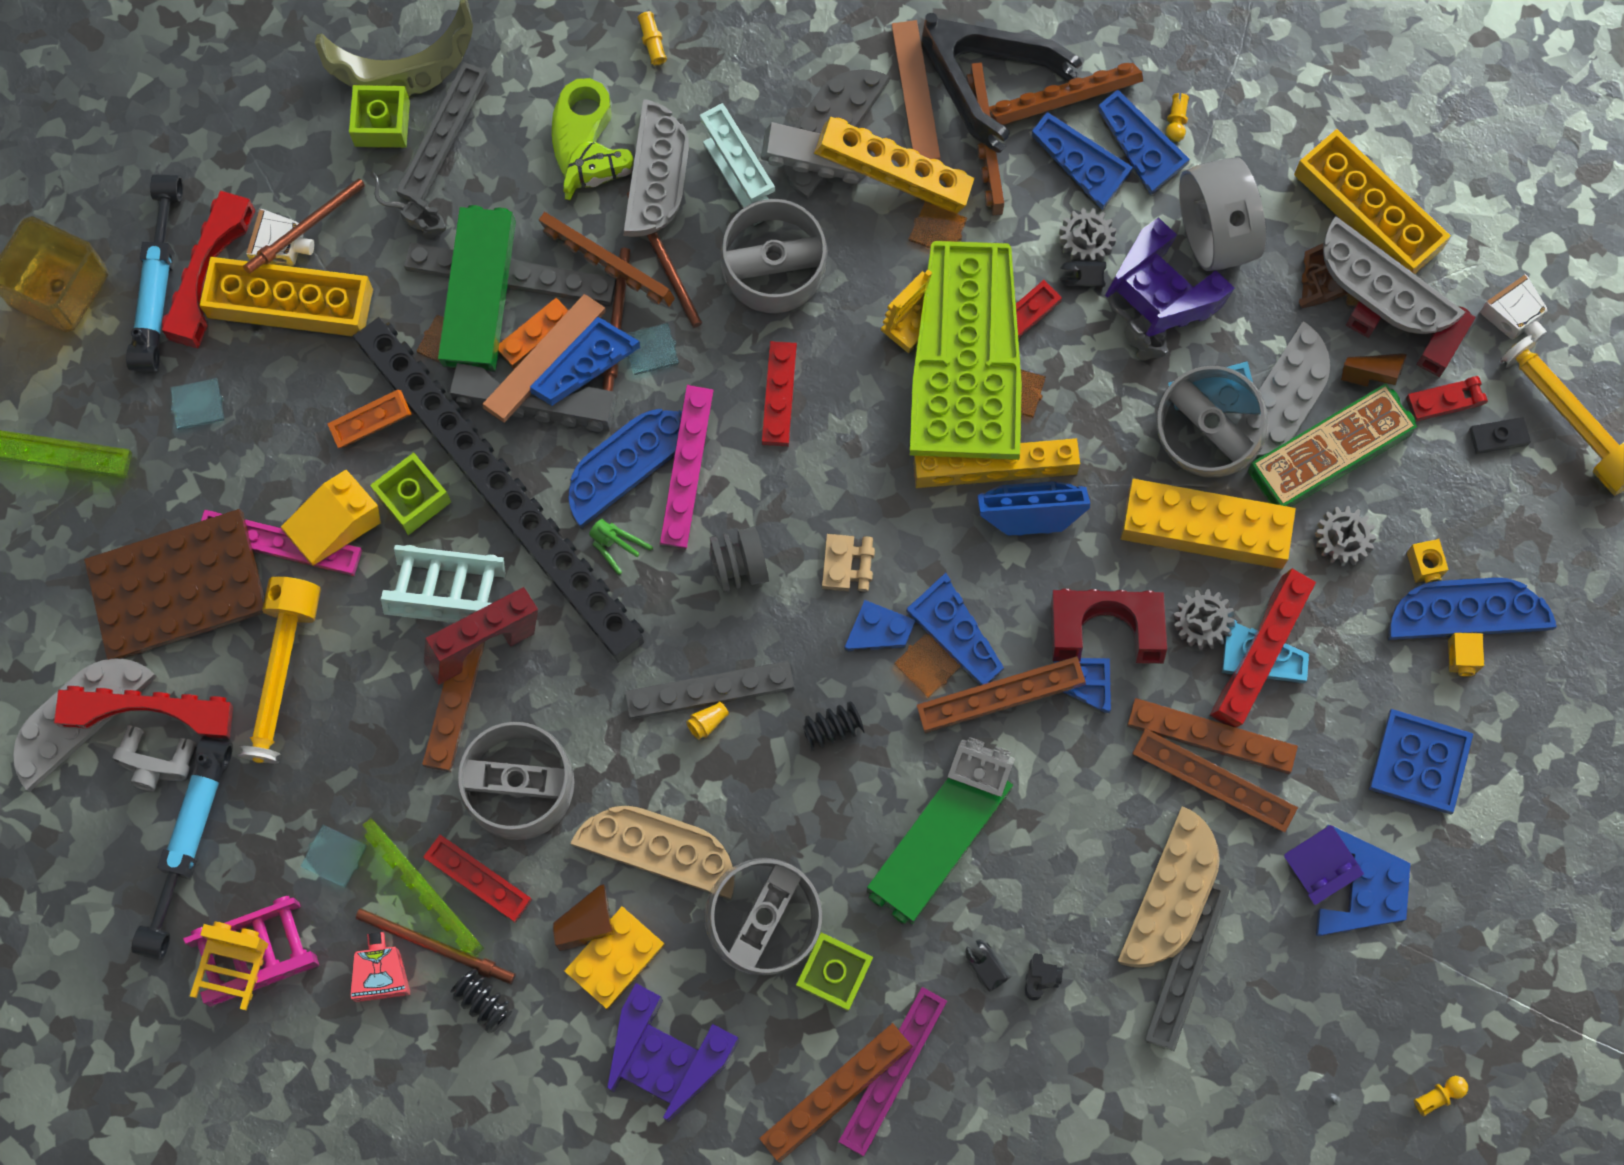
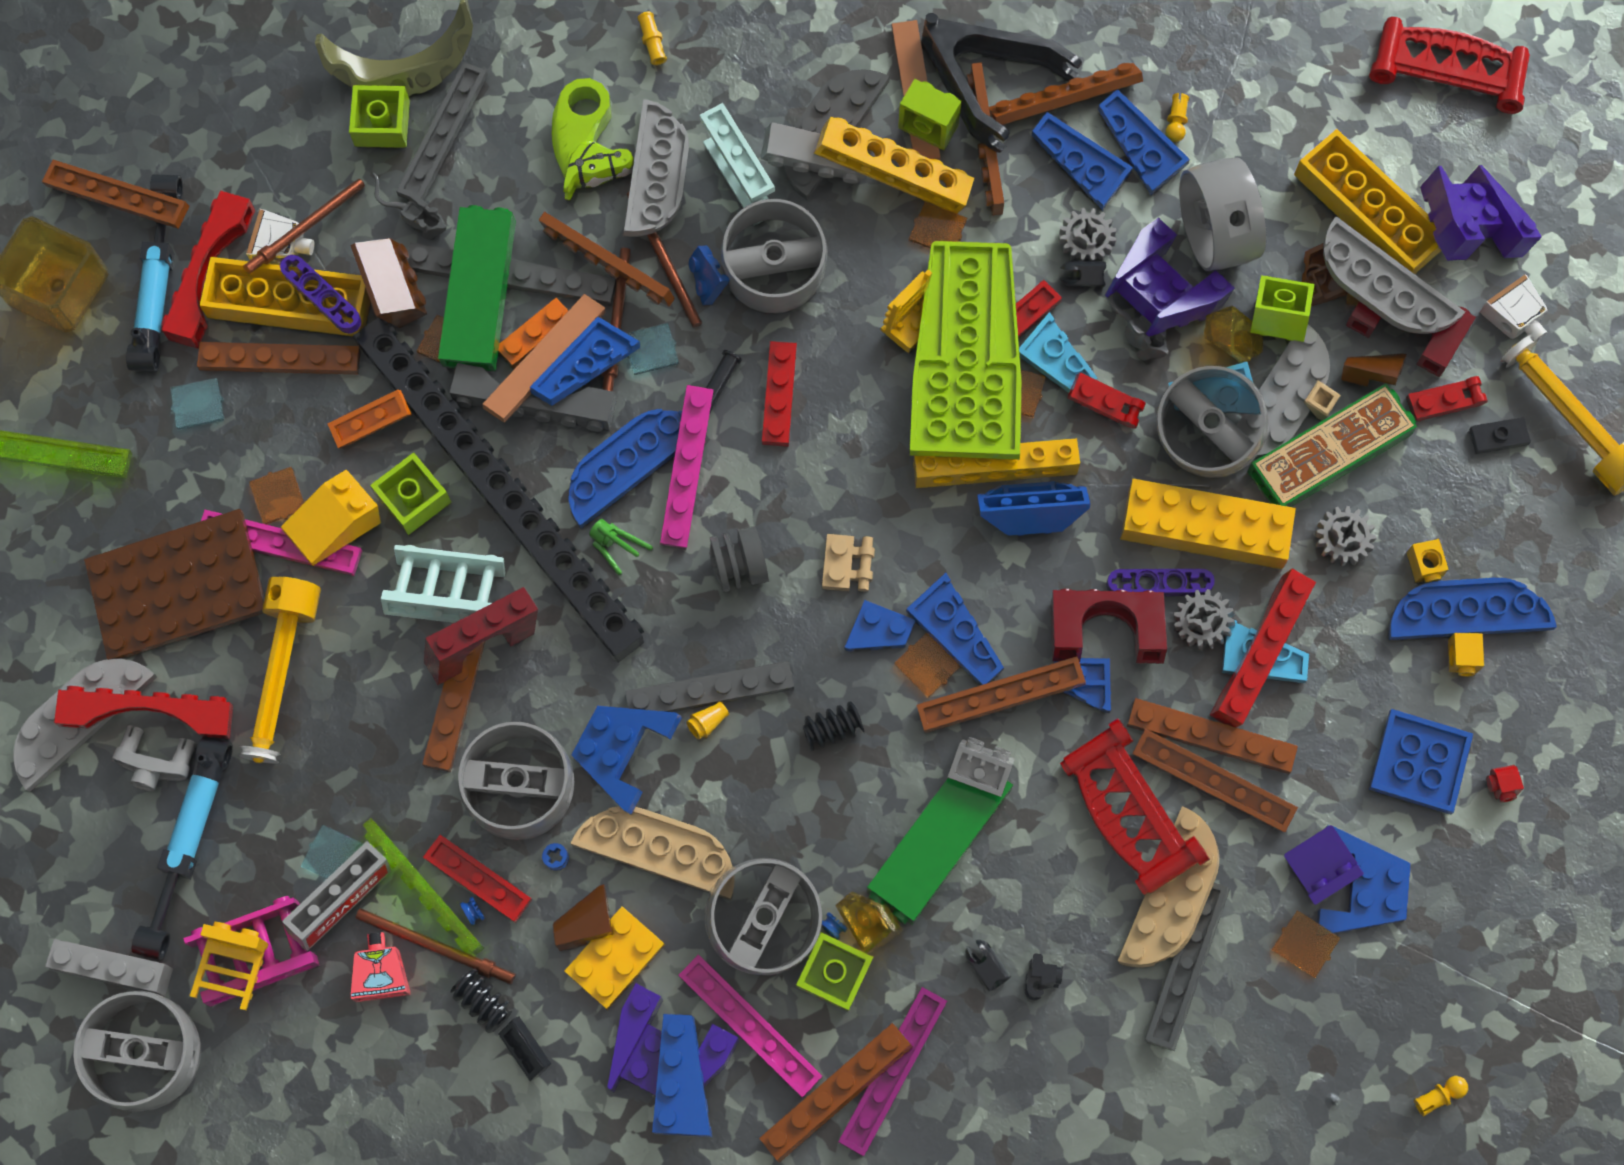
(109, 967): none -> light grey brick
(115, 194): none -> dark orange plate
(115, 1047): none -> light grey cylinder
(277, 495): none -> clear orange piece
(278, 358): none -> dark orange plate
(322, 292): none -> dark purple beam
(336, 896): none -> light grey brick
(390, 281): none -> slope
(472, 911): none -> blue bush
(524, 1048): none -> black plate
(556, 865): none -> blue bush
(610, 743): none -> blue wing
(680, 1087): none -> blue wing
(707, 277): none -> blue wing
(722, 374): none -> black pin
(750, 1026): none -> dark pink plate
(832, 926): none -> blue bush
(868, 921): none -> clear yellow slope
(929, 114): none -> lime brick
(1053, 355): none -> medium azure wing
(1106, 400): none -> red plate
(1160, 577): none -> dark purple beam
(1173, 853): none -> red piece
(1231, 334): none -> clear yellow slope
(1282, 308): none -> lime brick
(1306, 943): none -> clear orange piece
(1321, 400): none -> tan slope
(1476, 211): none -> dark purple wedge
(1505, 83): none -> red piece
(1505, 783): none -> red plate

